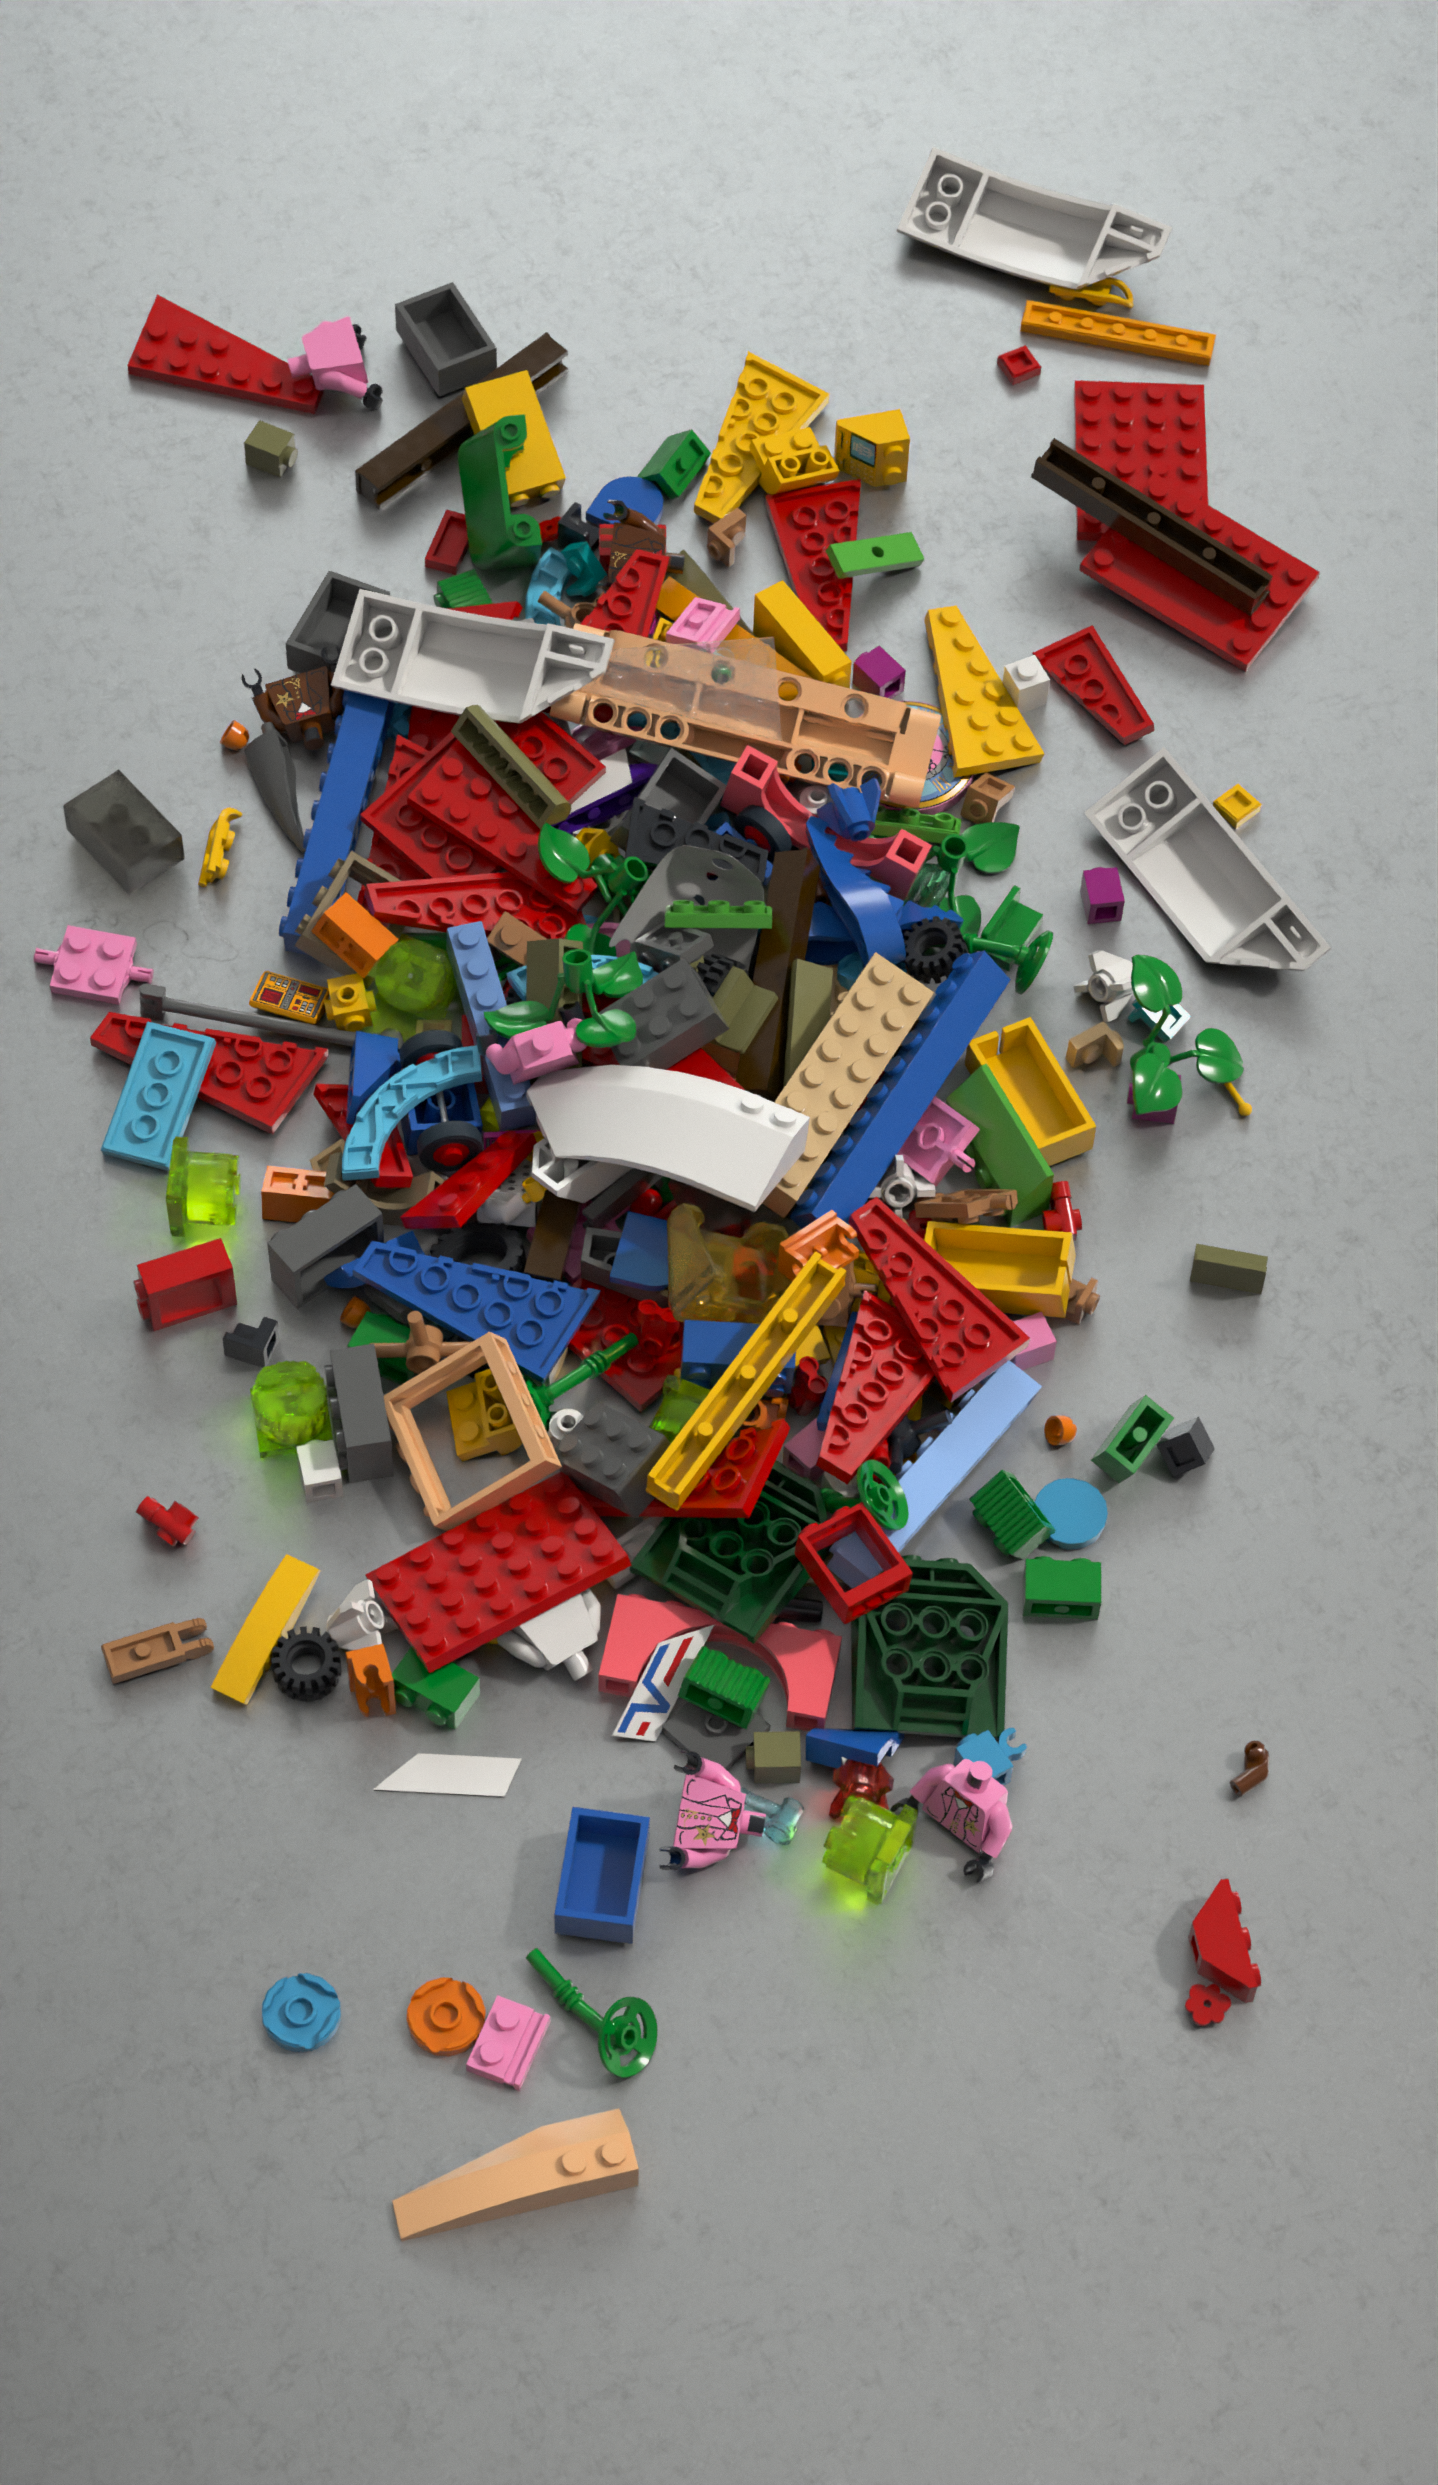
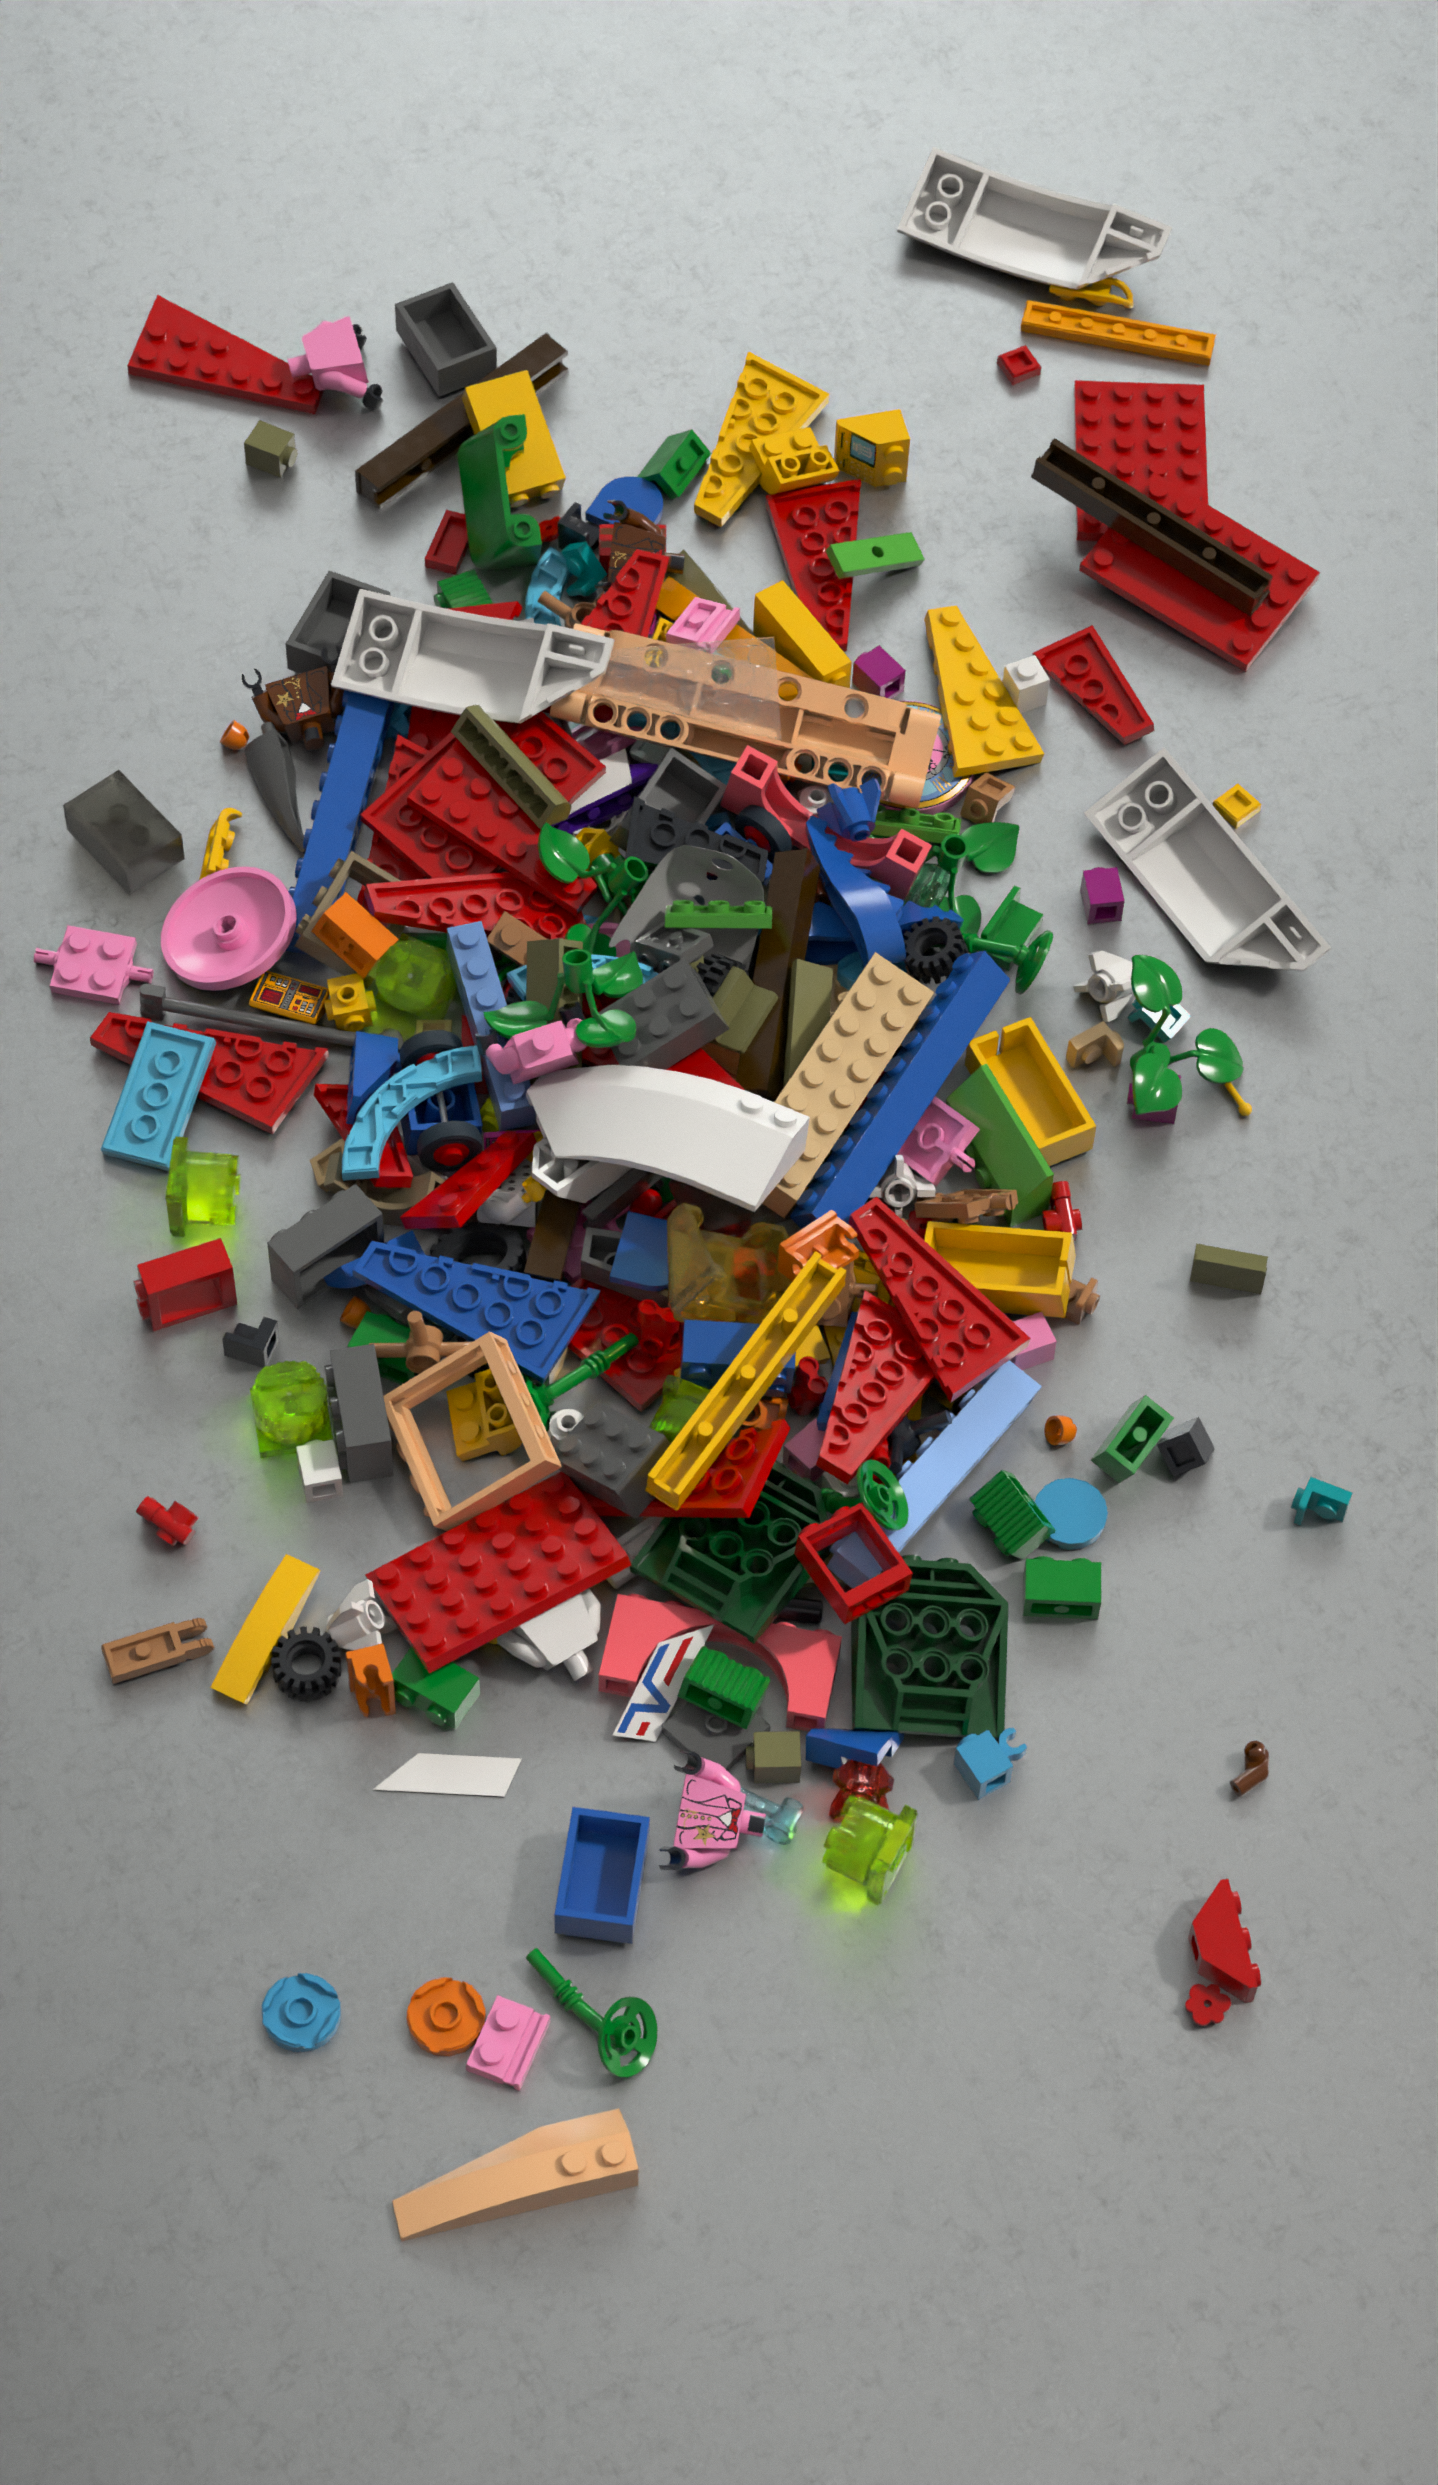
(228, 928): none -> bright pink dish
(292, 1193): orange hinge -> none
(725, 535): medium nougat bracket -> none
(969, 1806): bright pink torso -> none
(1322, 1498): none -> teal bracket

